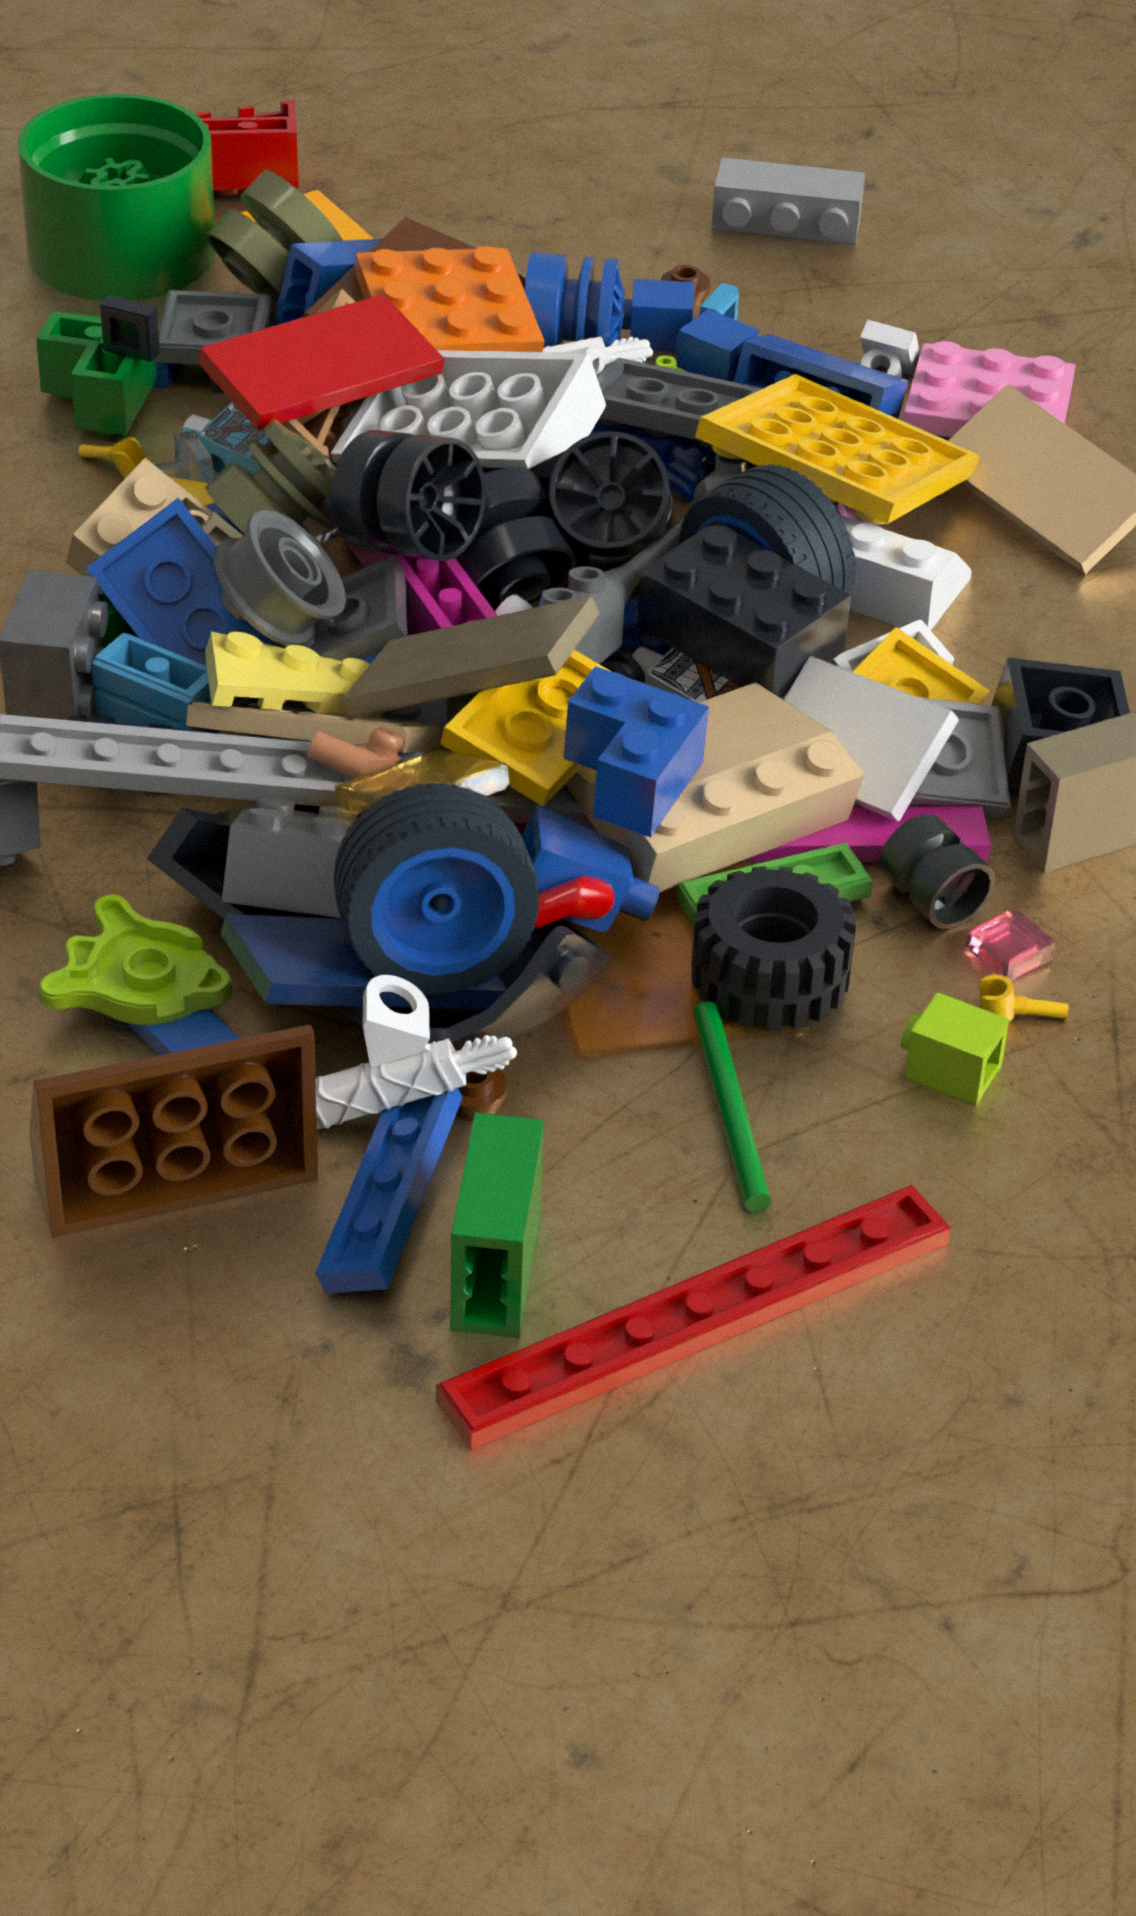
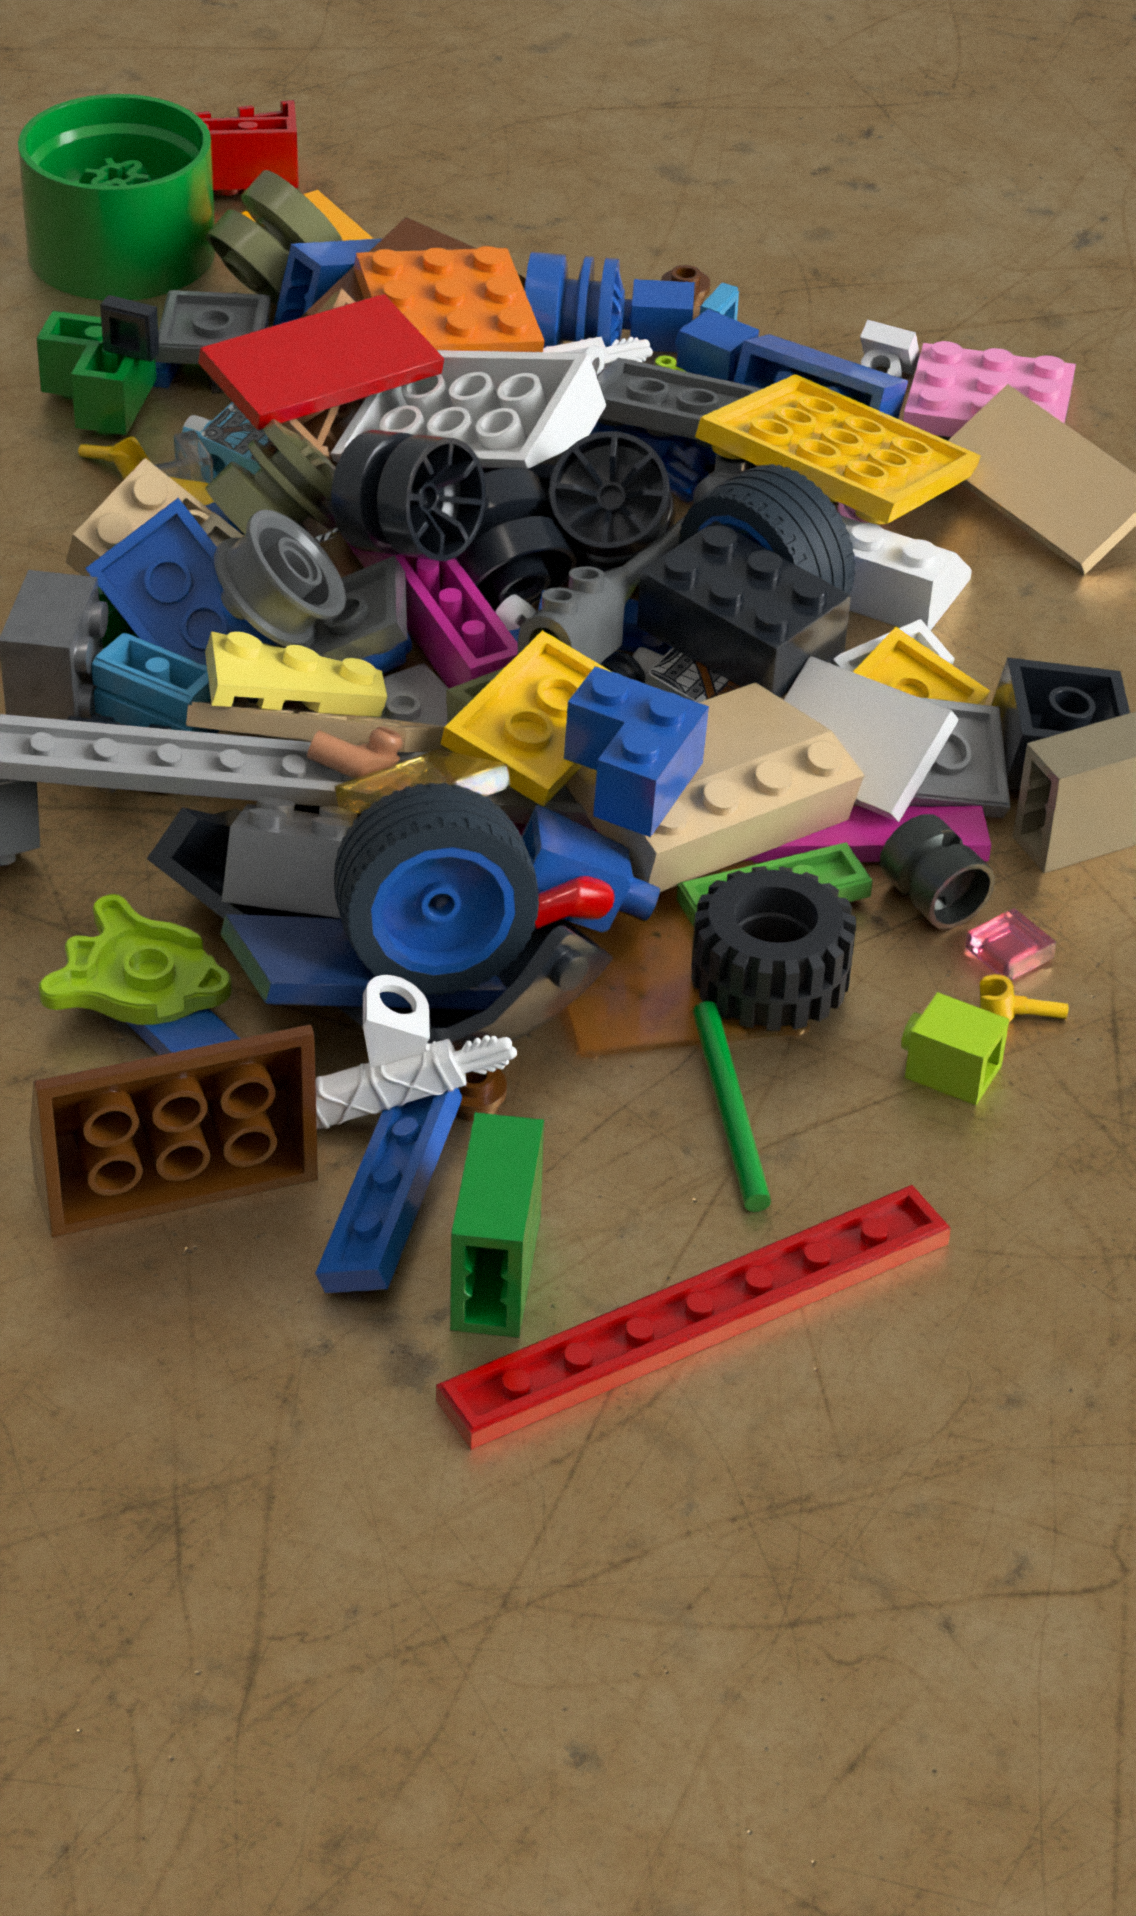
(472, 657): dark tan tile -> none
(788, 200): light grey brick -> none

